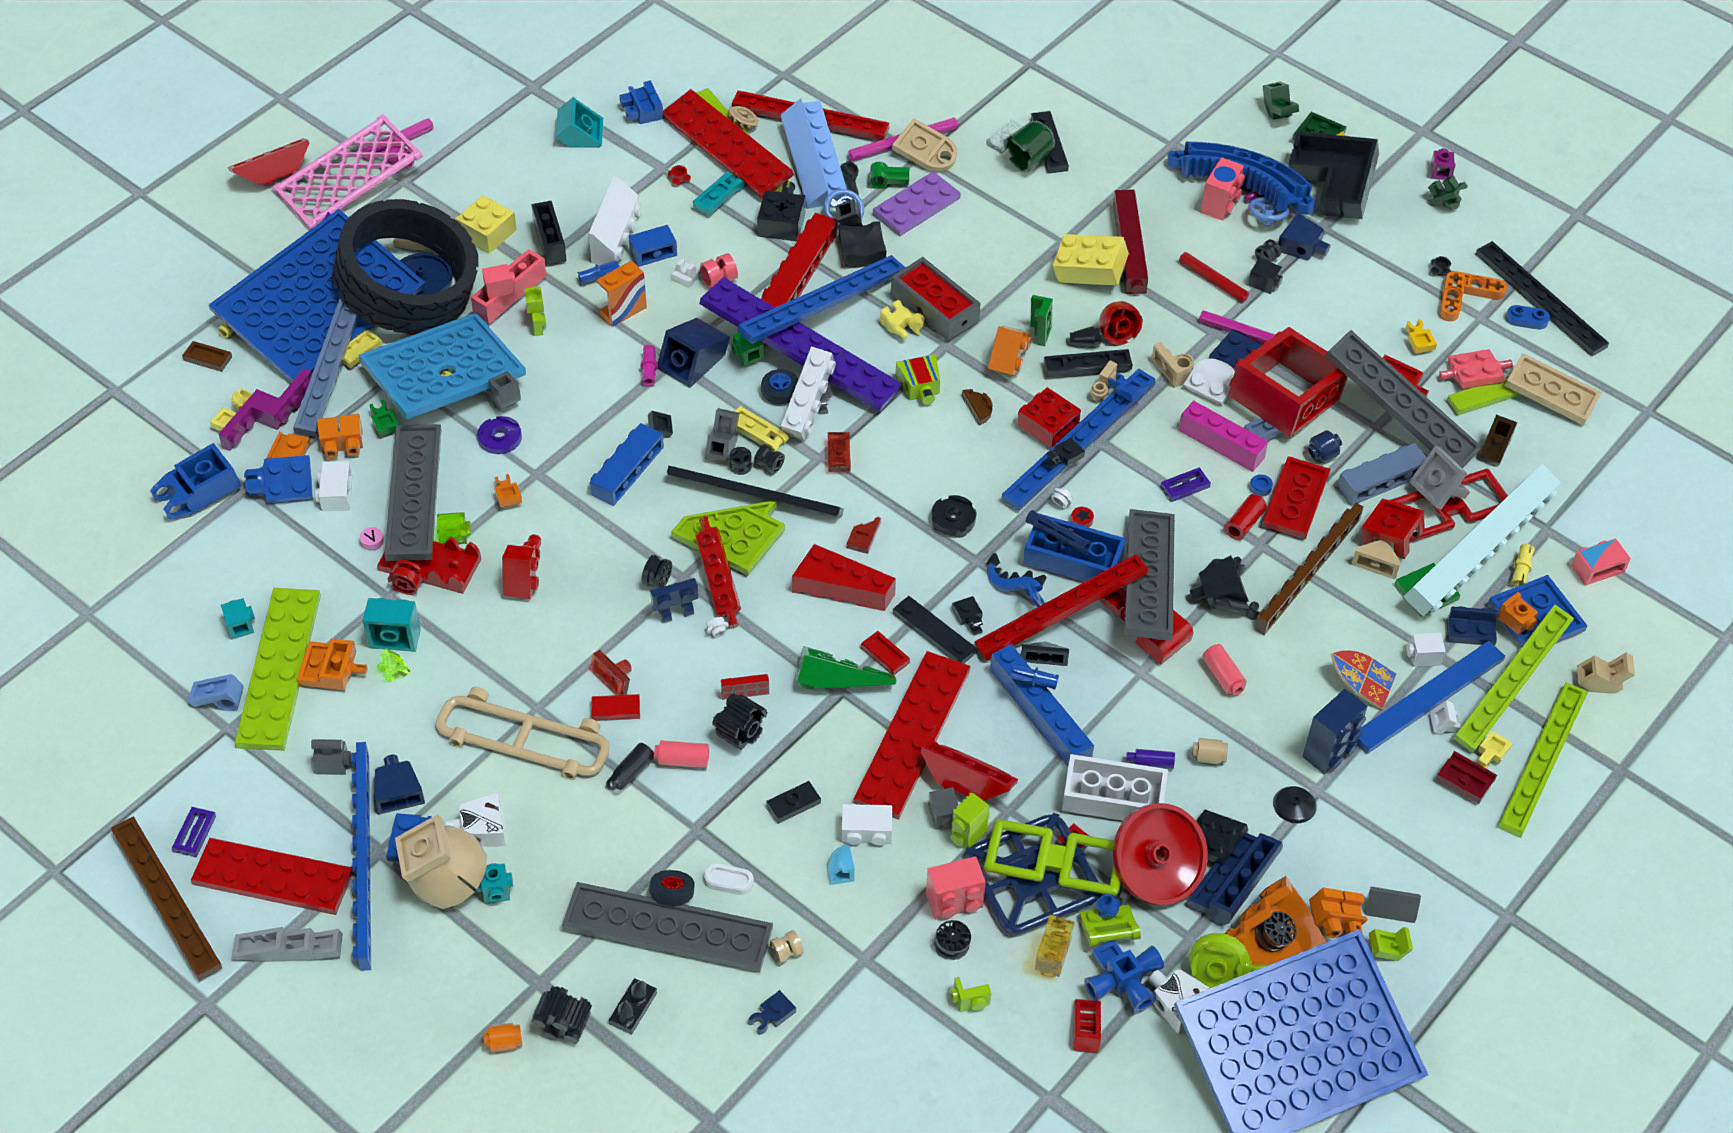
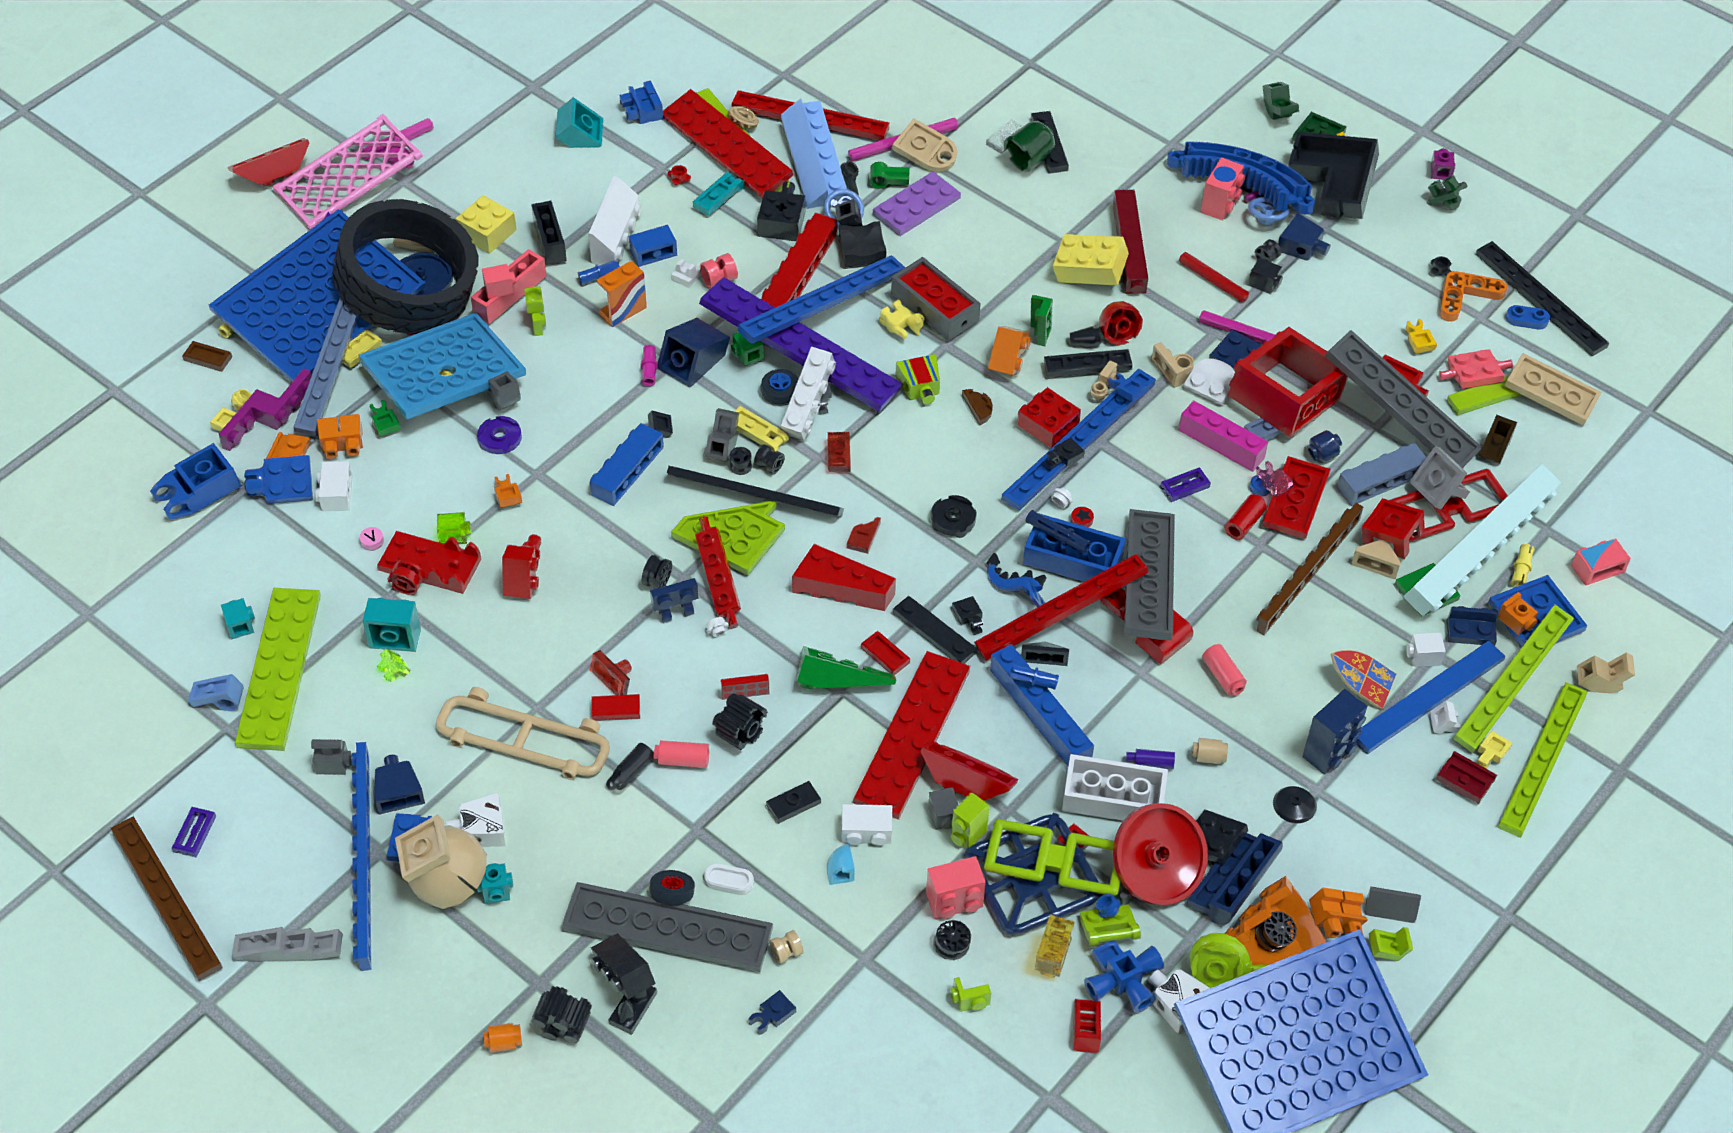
(272, 876): red plate -> none
(329, 664): orange plate -> none
(413, 493): dark grey plate -> none
(622, 966): none -> black brick
(1224, 587): black torso -> none
(1274, 481): none -> clear pink plate

